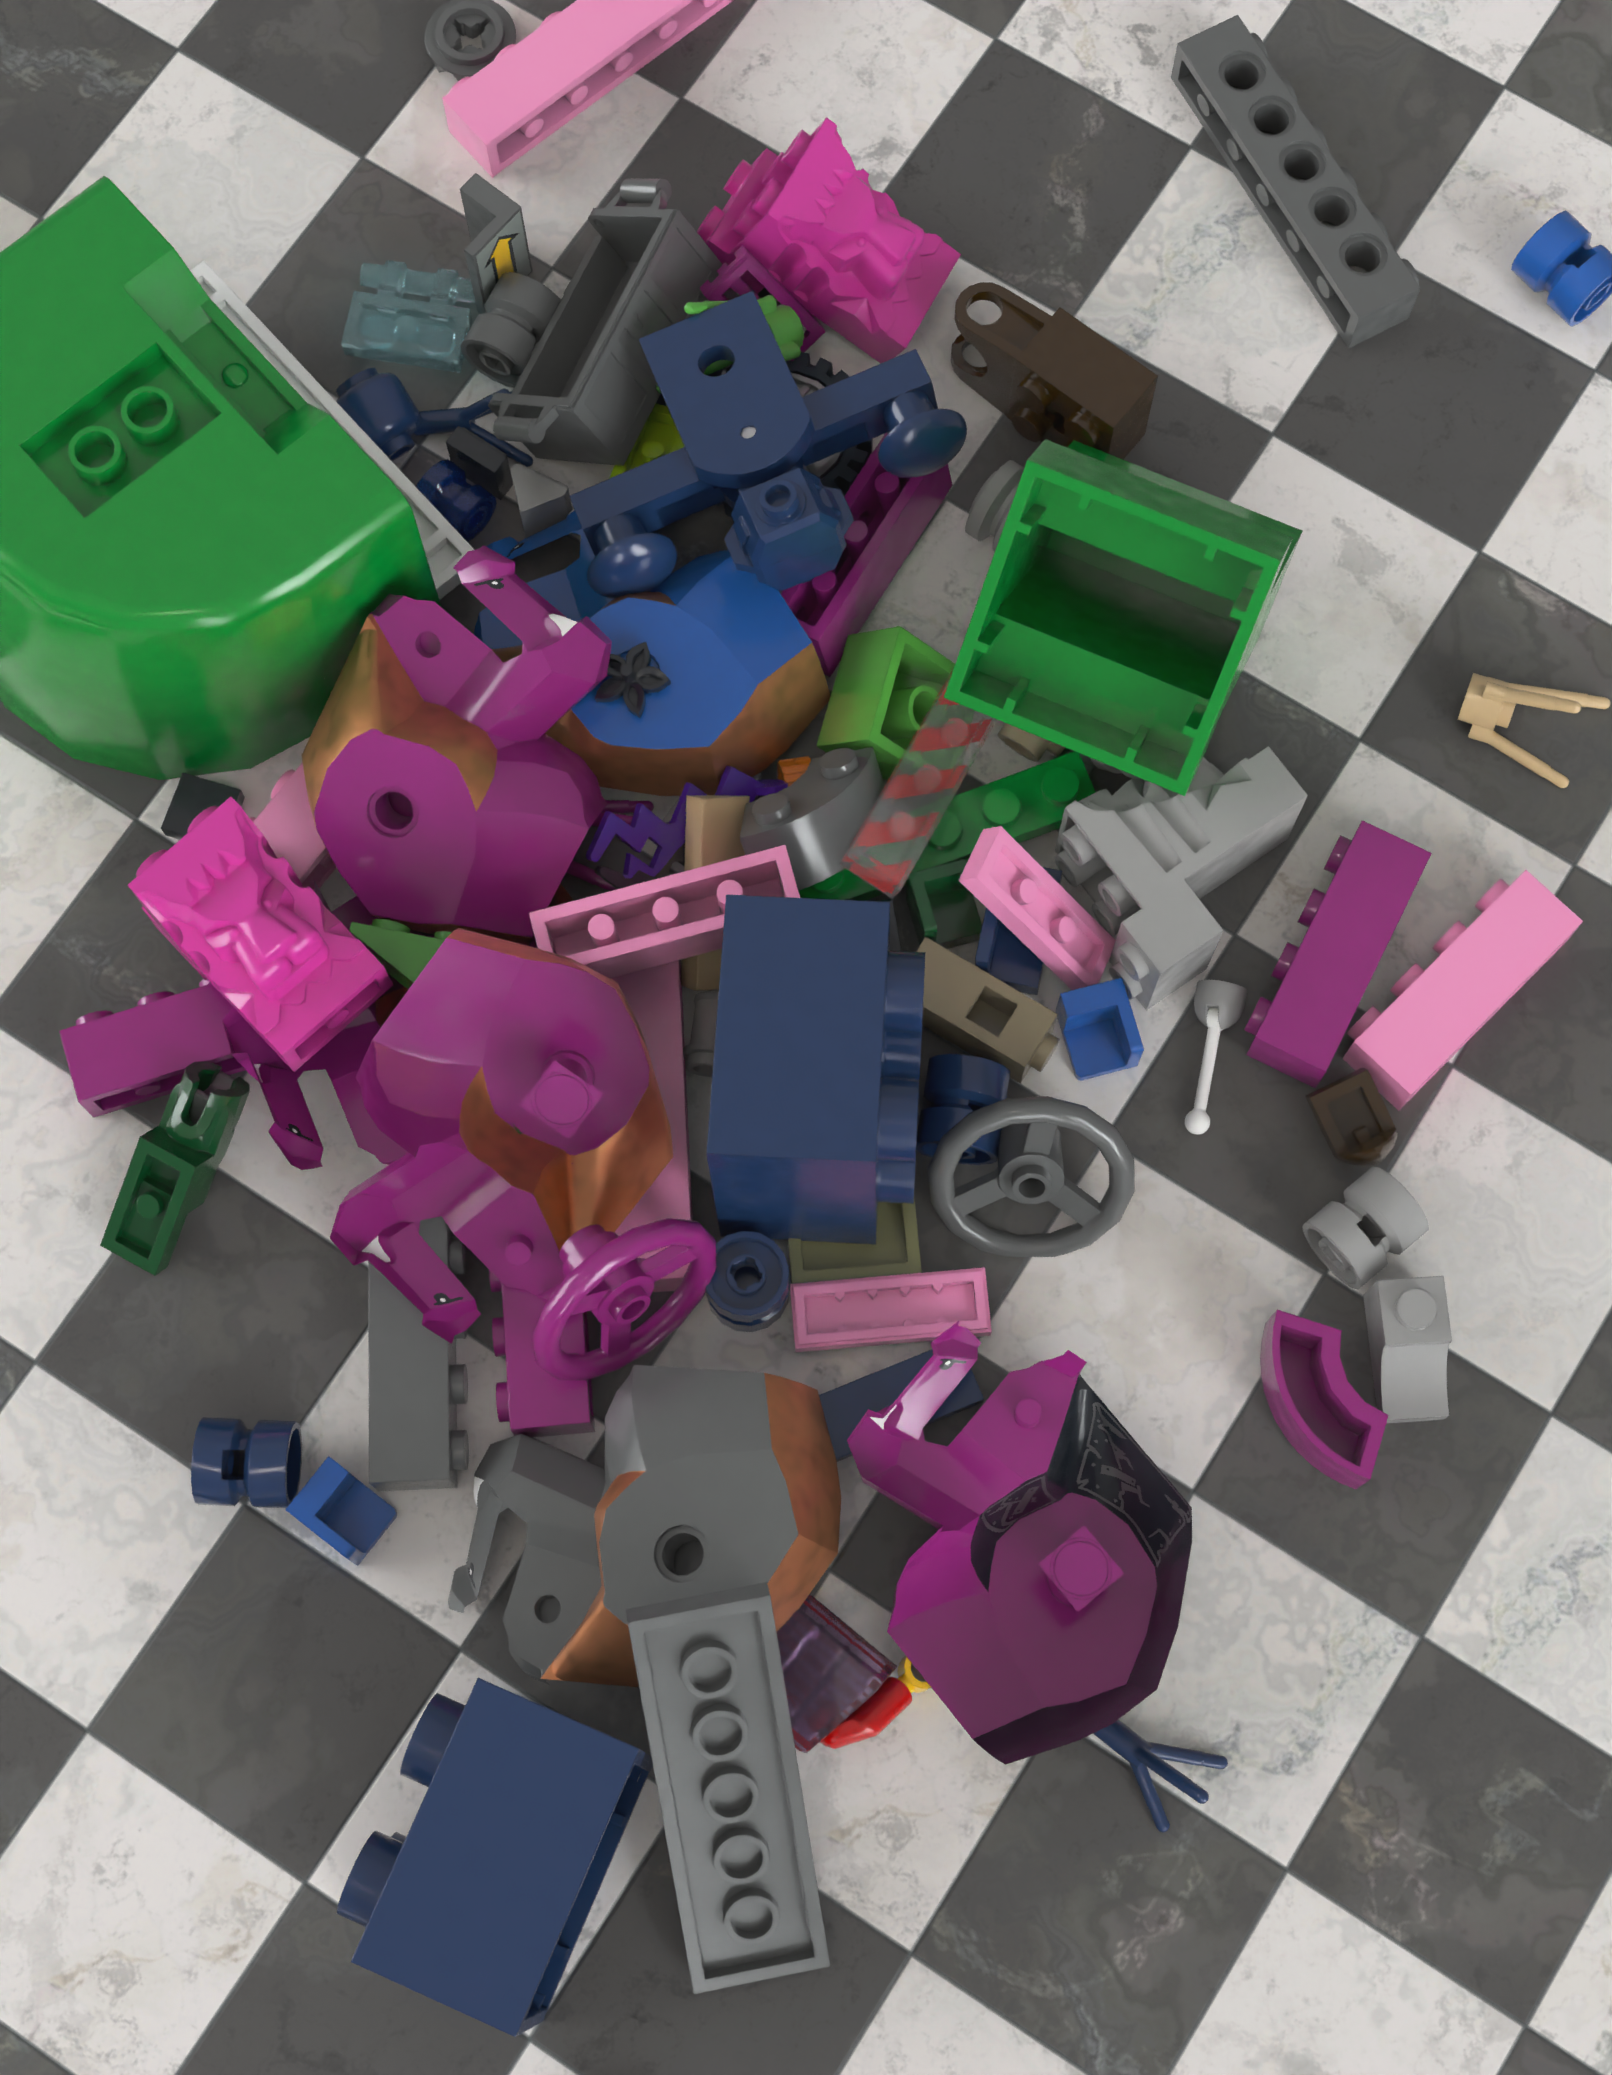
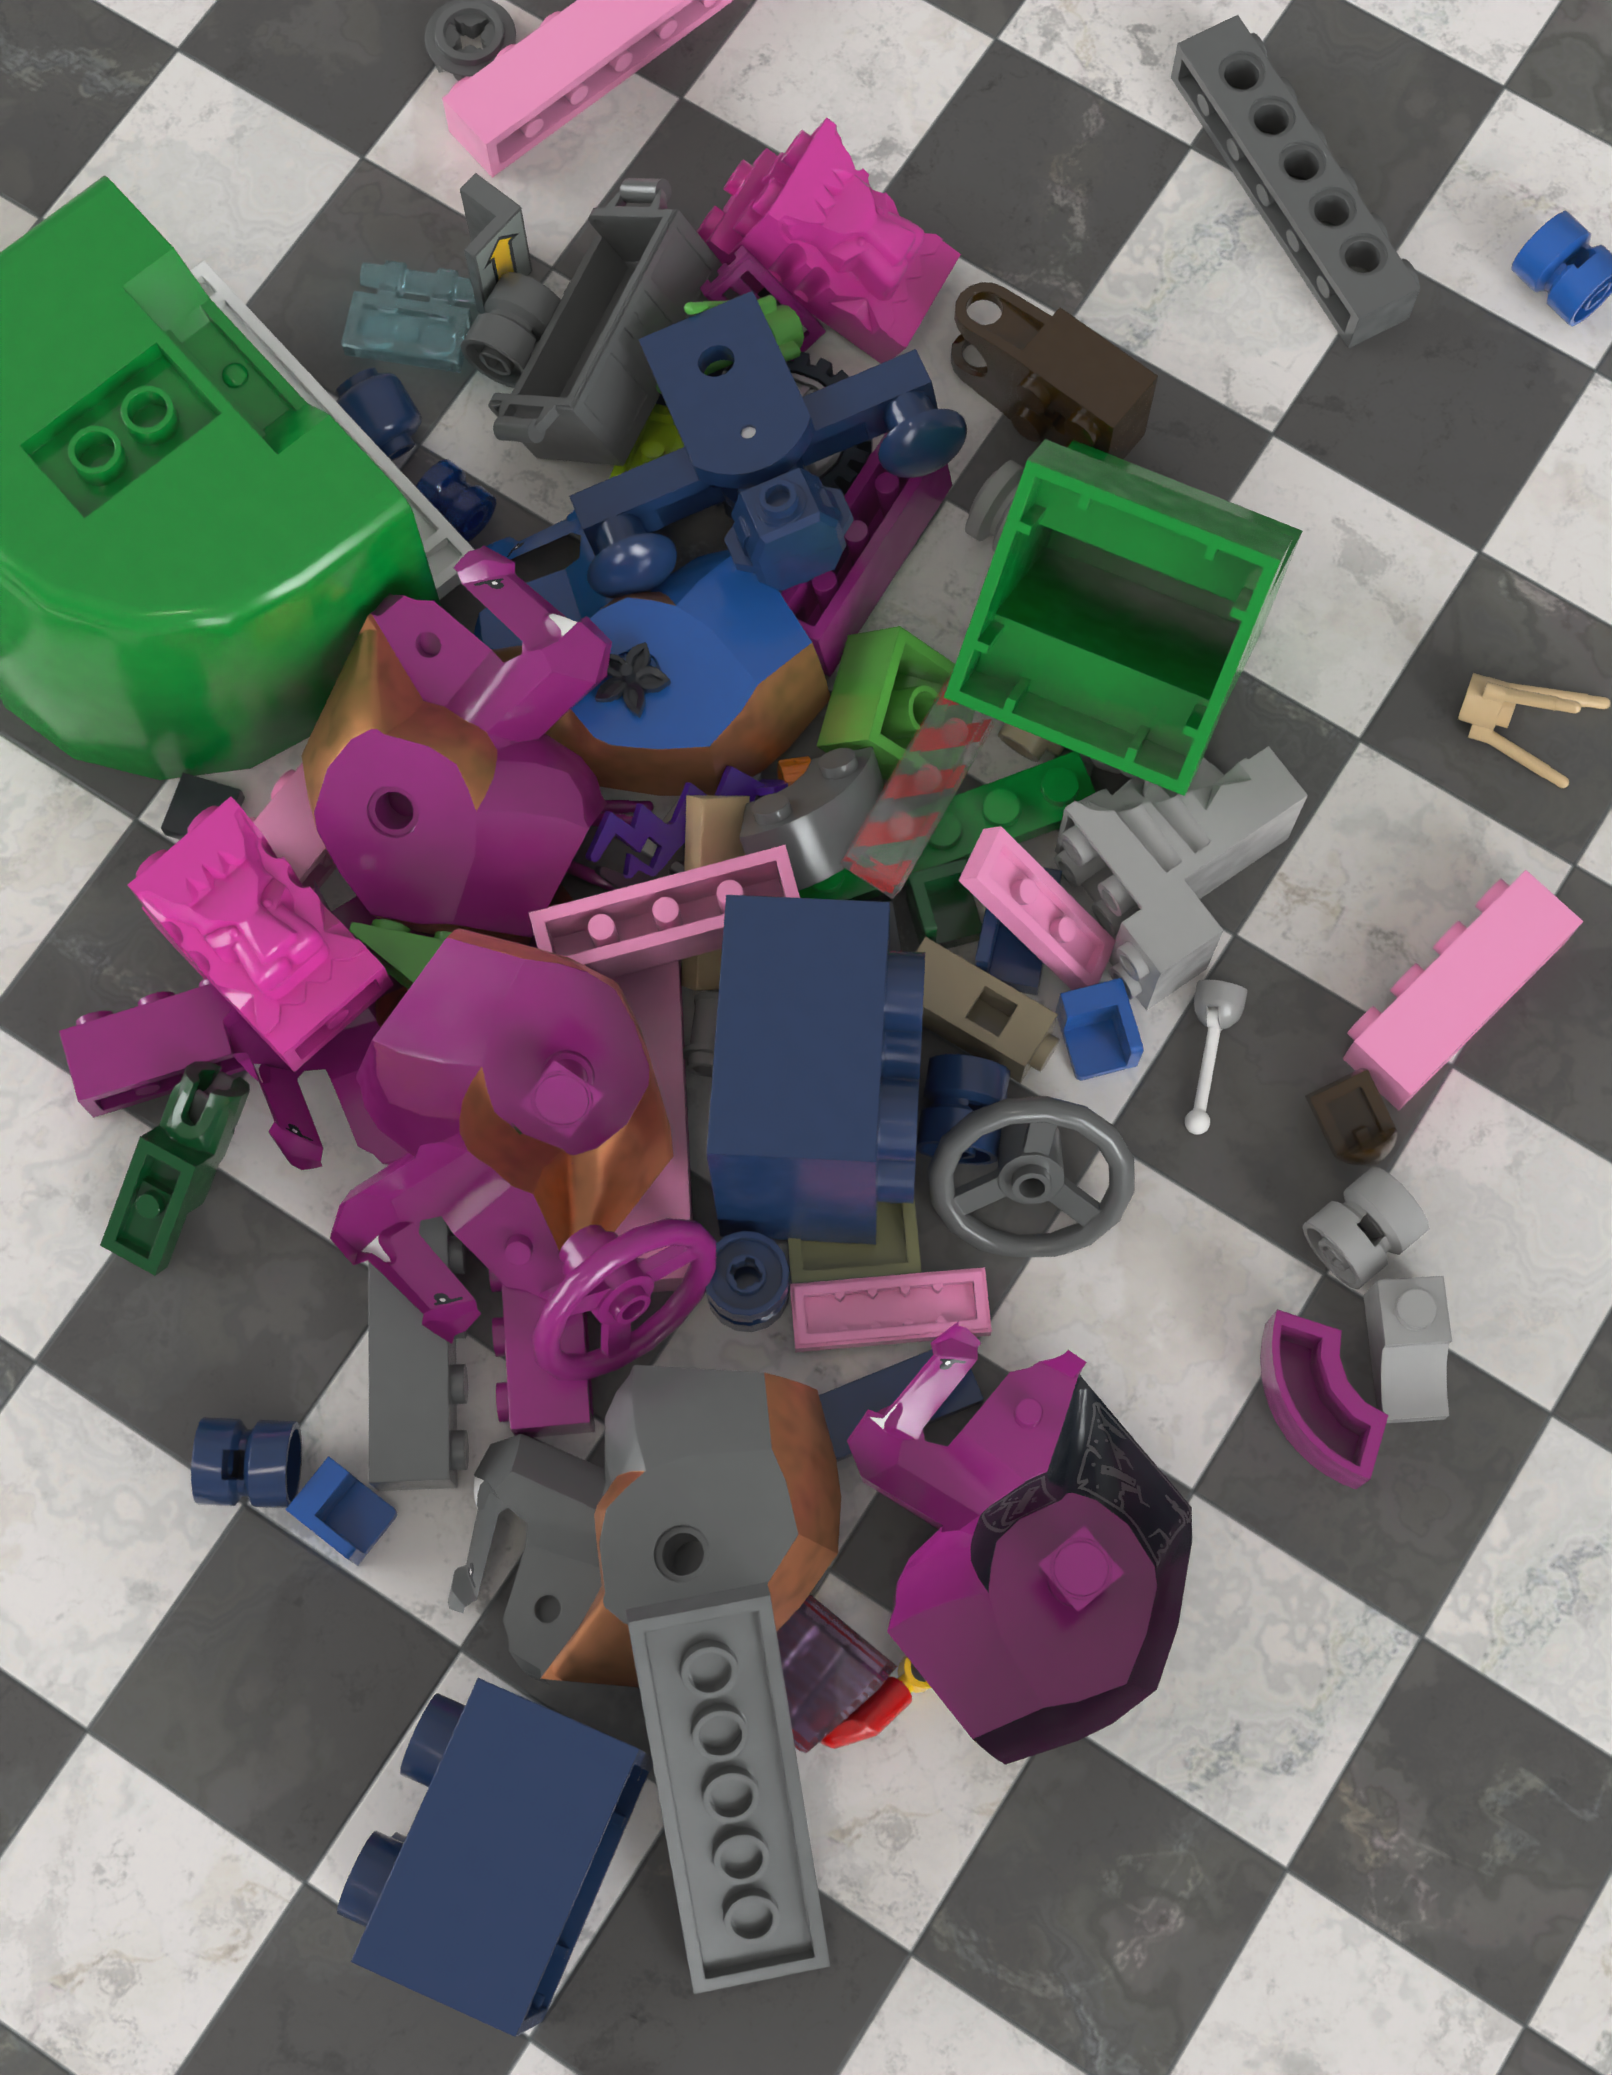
(447, 420): dark blue plant -> none
(480, 461): black tile -> none
(539, 499): light grey slope -> none
(1149, 1754): dark blue plant -> none
(1338, 953): magenta brick -> none

